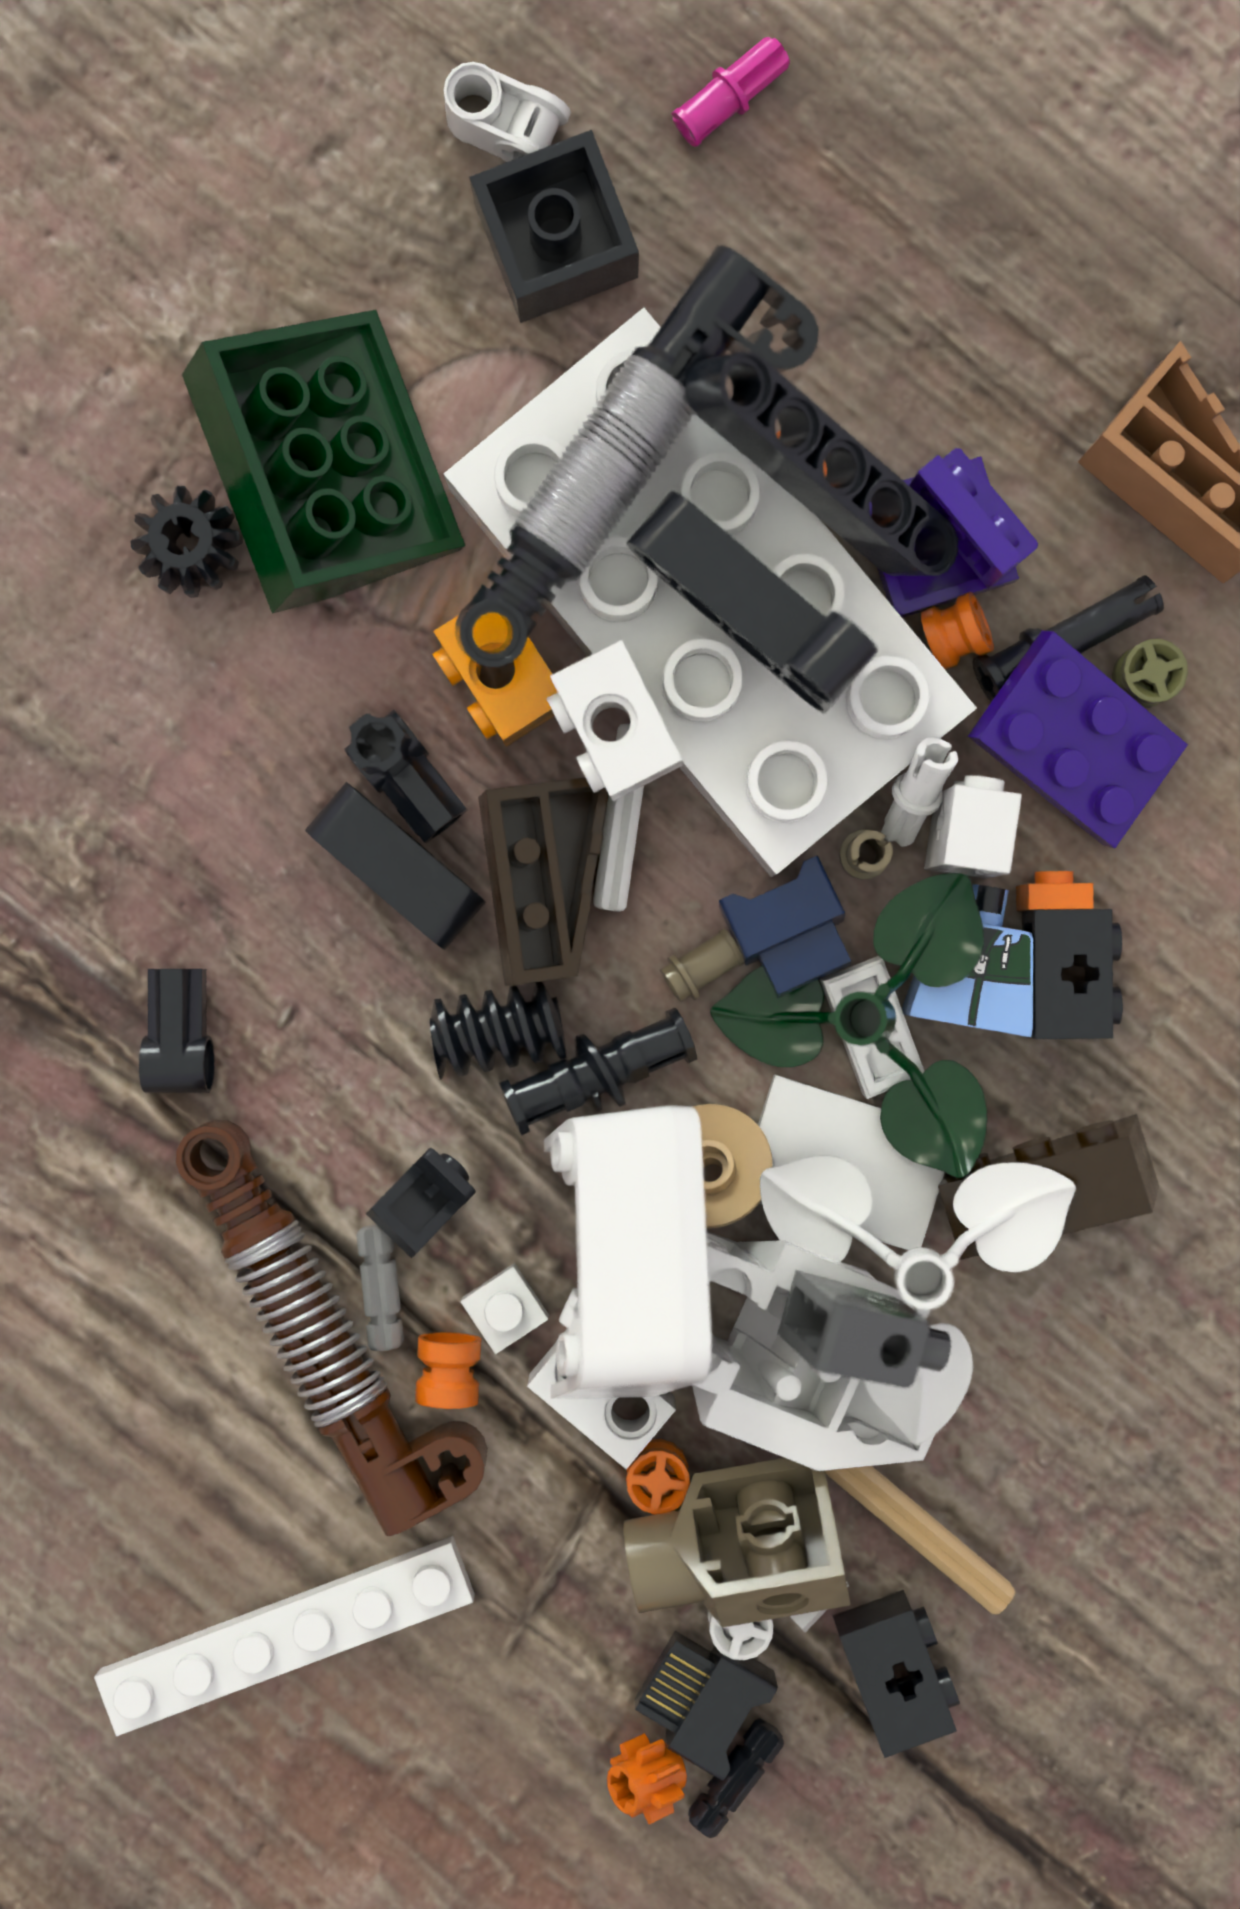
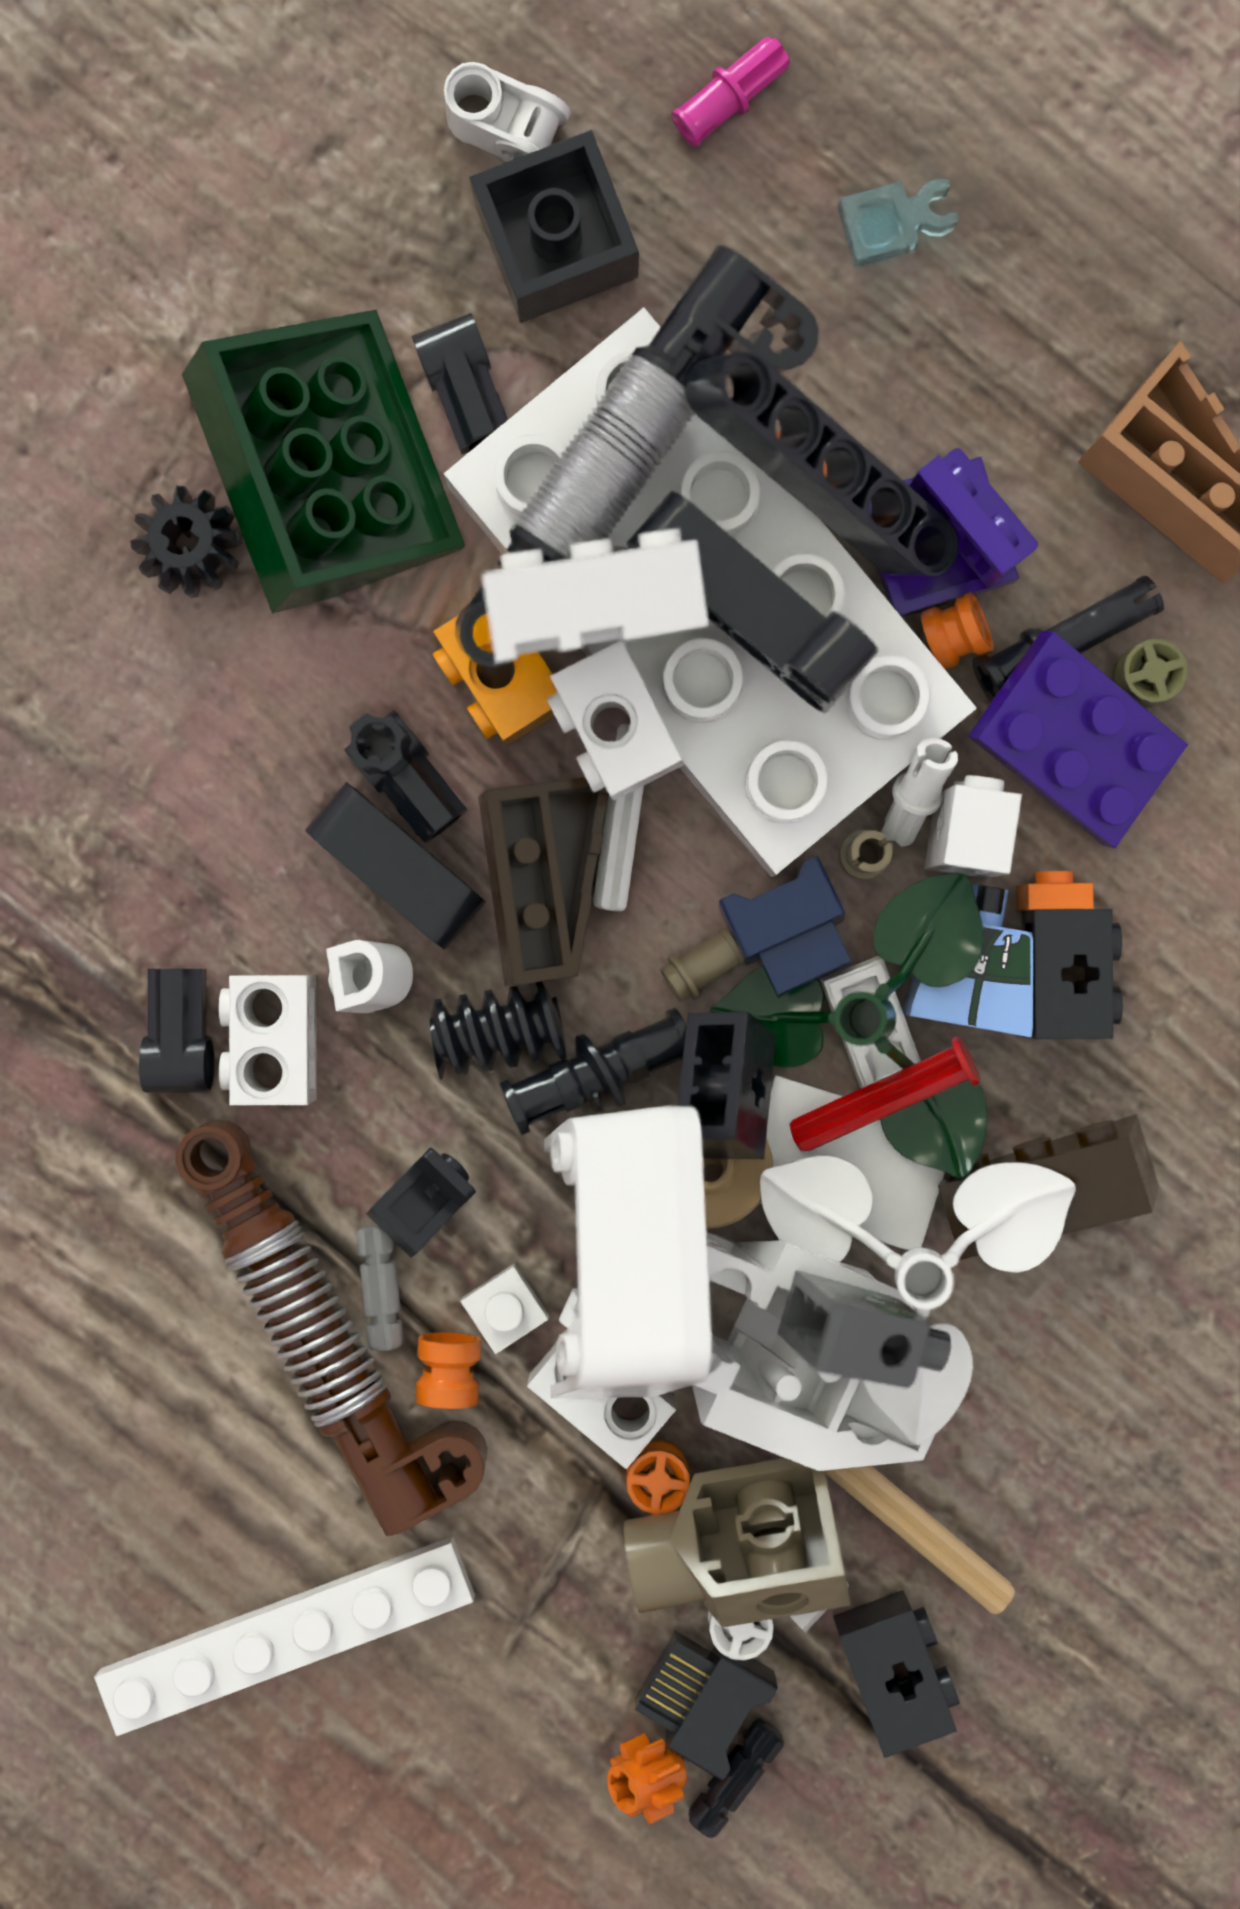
(289, 1040): none -> white brick
(368, 975): none -> white plate
(458, 370): none -> black piece
(594, 595): none -> white wedge
(728, 1082): none -> black brick
(885, 222): none -> clear light blue plate
(885, 1097): none -> red axle

